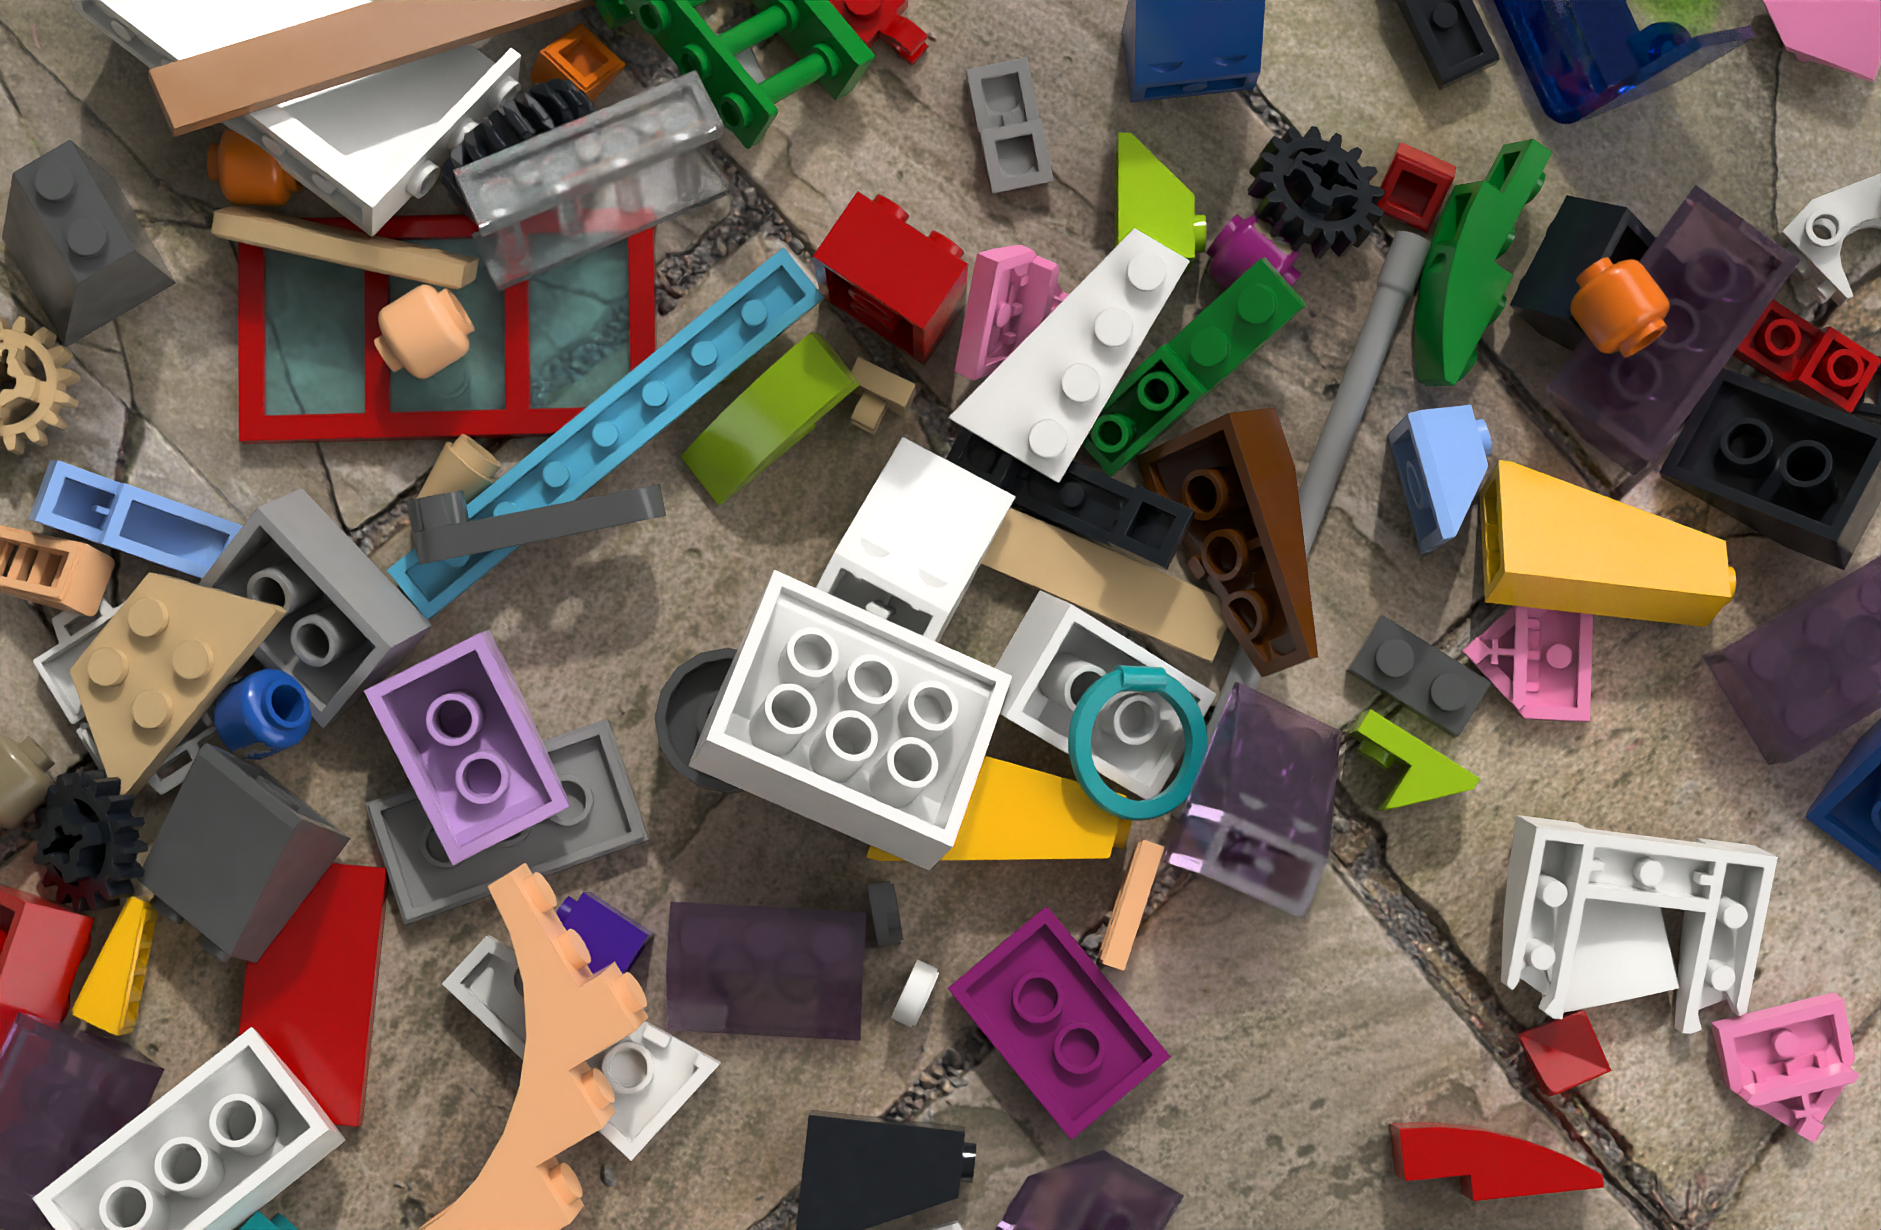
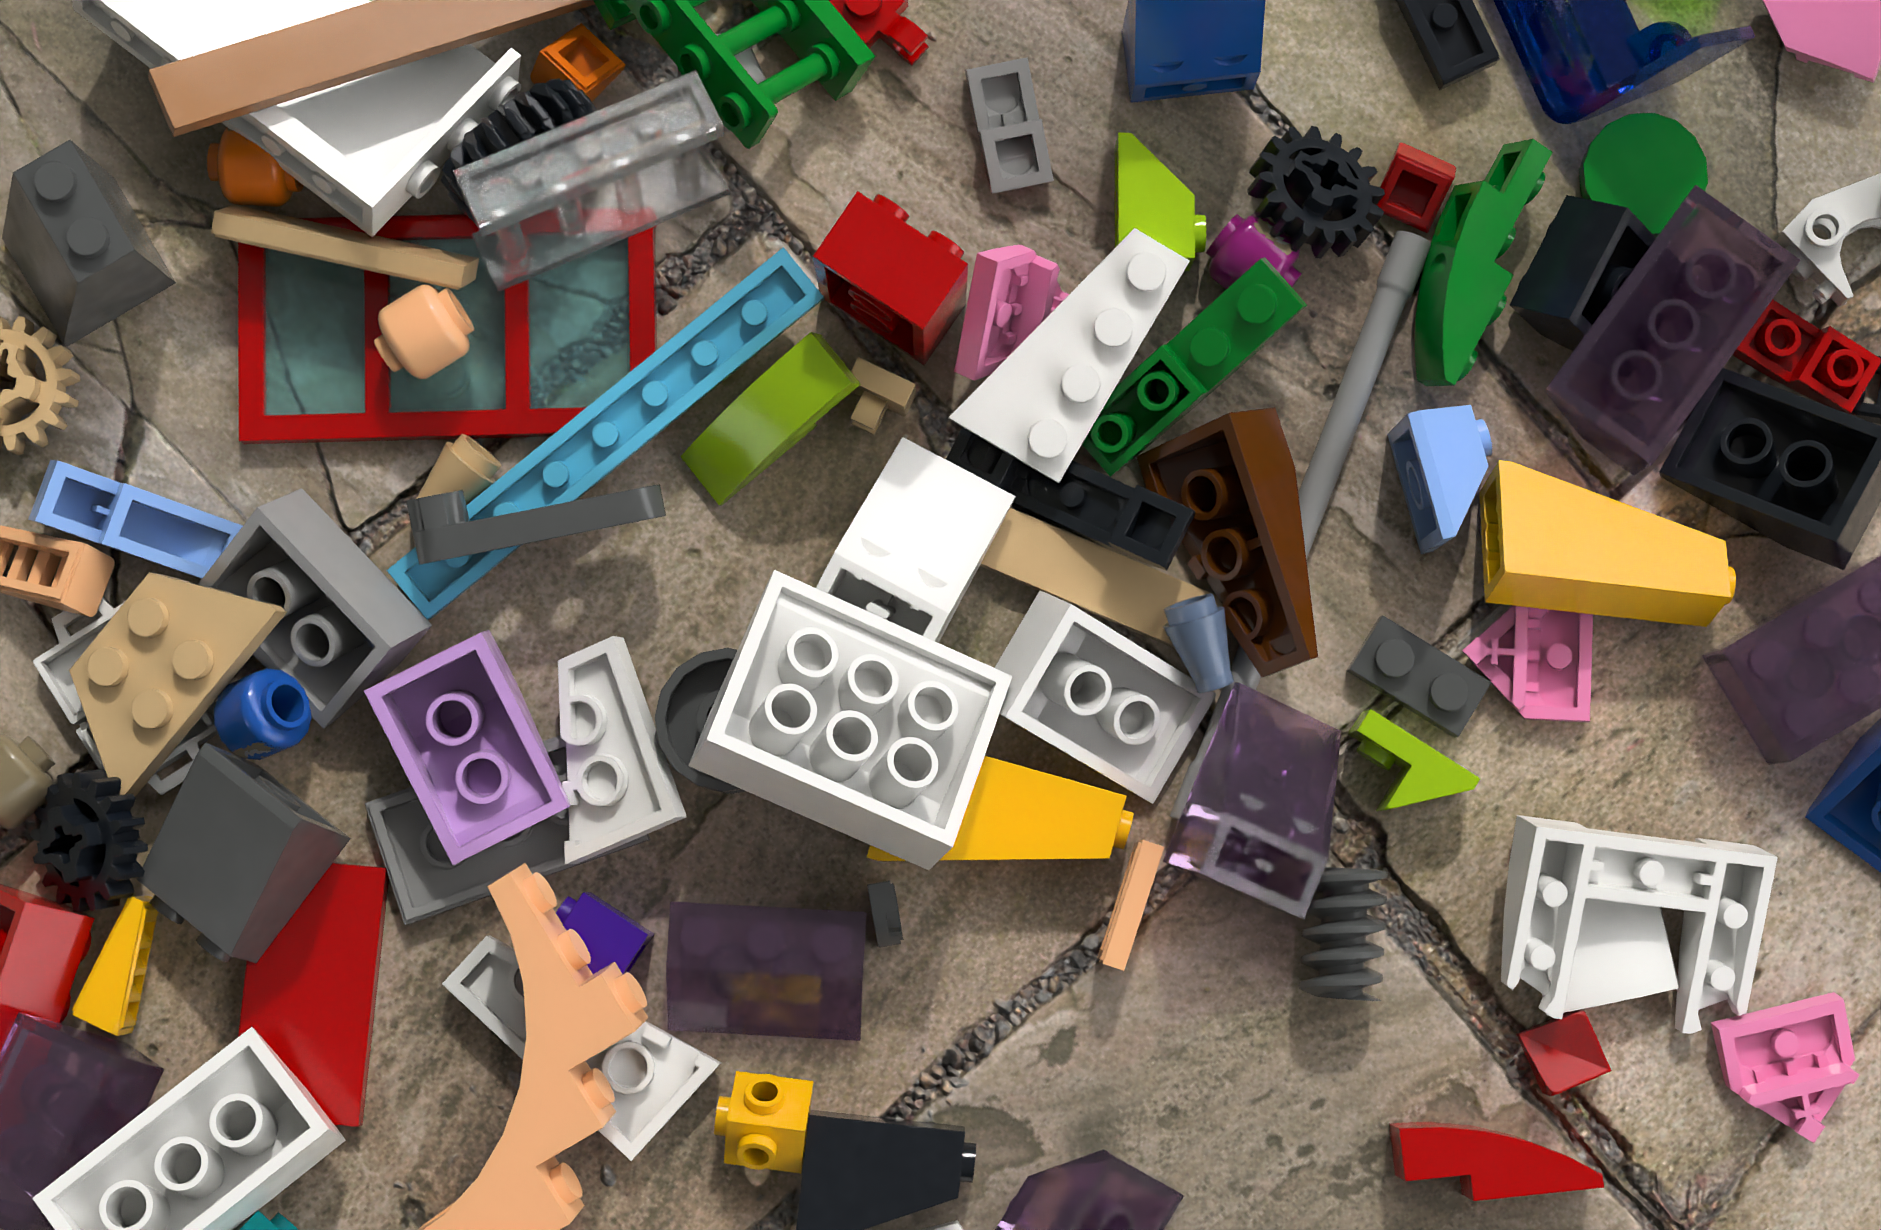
(614, 759): none -> white wing
(765, 1121): none -> yellow brick
(915, 994): white tile -> none
(1058, 1022): magenta plate -> none
(1079, 740): teal piece -> none
(1201, 640): none -> sand blue cone
(1344, 935): none -> dark grey piece
(1619, 306): orange head -> none
(1643, 166): none -> green tile

